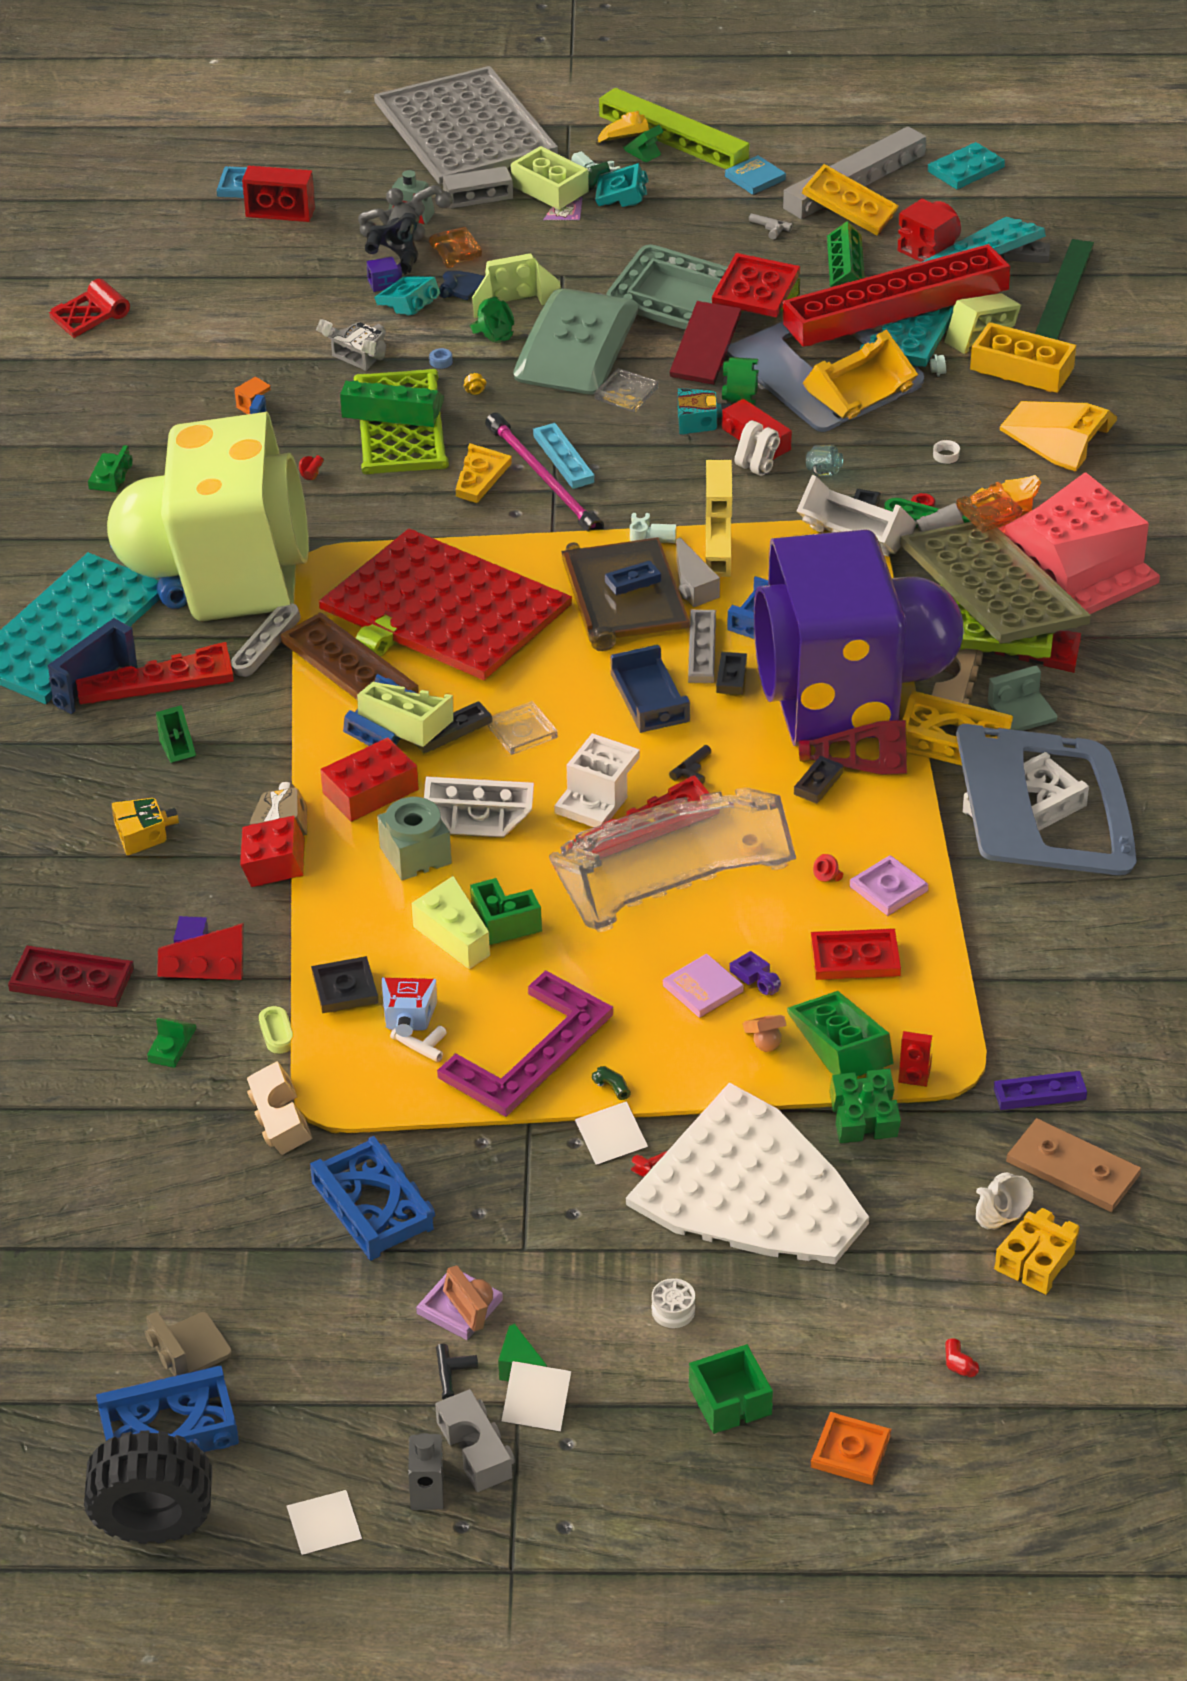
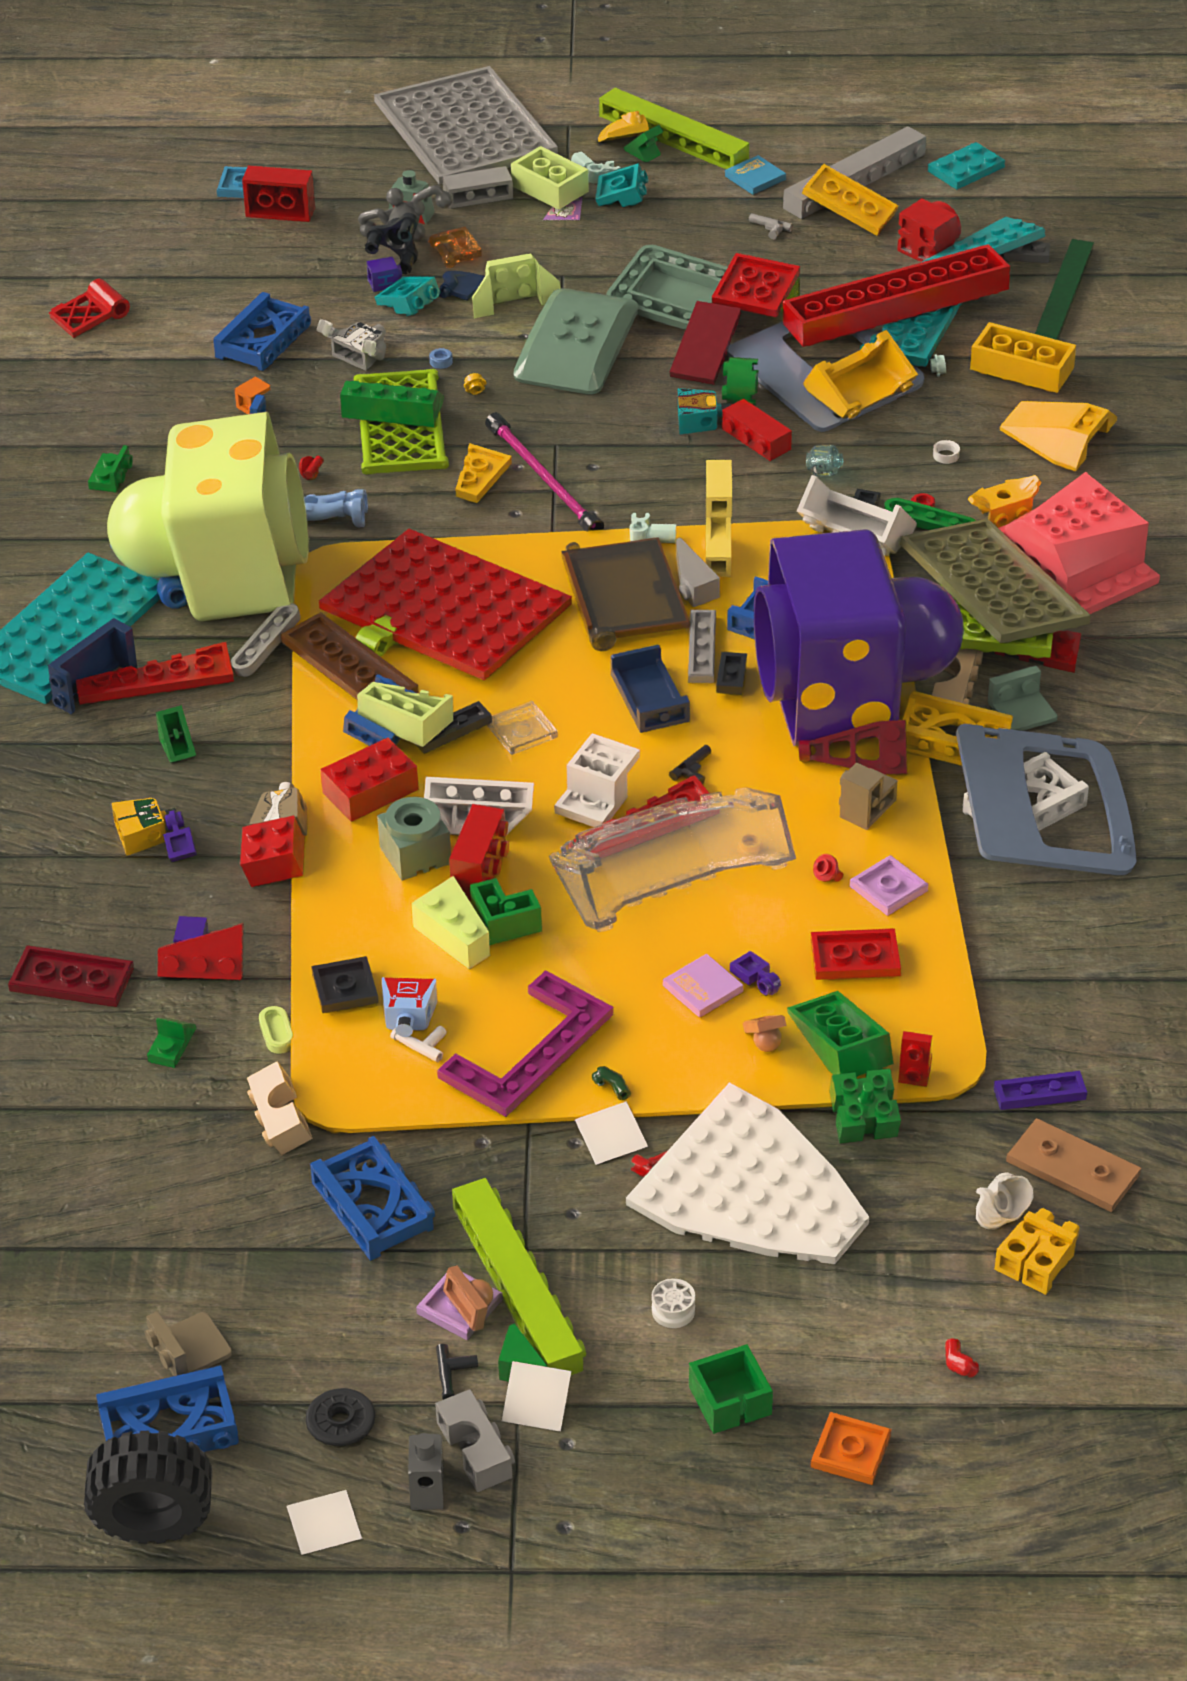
(180, 841): none -> dark purple plate
(261, 312): none -> blue fence
(335, 1401): none -> black wheel
(338, 504): none -> light blue piece
(479, 847): none -> red brick
(494, 320): green tile -> none
(517, 1276): none -> lime brick
(563, 455): medium azure plate -> none
(595, 171): dark green arm -> none
(626, 390): clear tile -> none
(633, 577): dark blue plate -> none
(757, 448): white brick -> none
(818, 779): black plate -> none
(850, 253): green fence -> none
(865, 795): none -> dark tan brick
(942, 518): light grey piece -> none
(973, 315): yellowish green wedge -> none
(991, 514): clear orange plate -> none

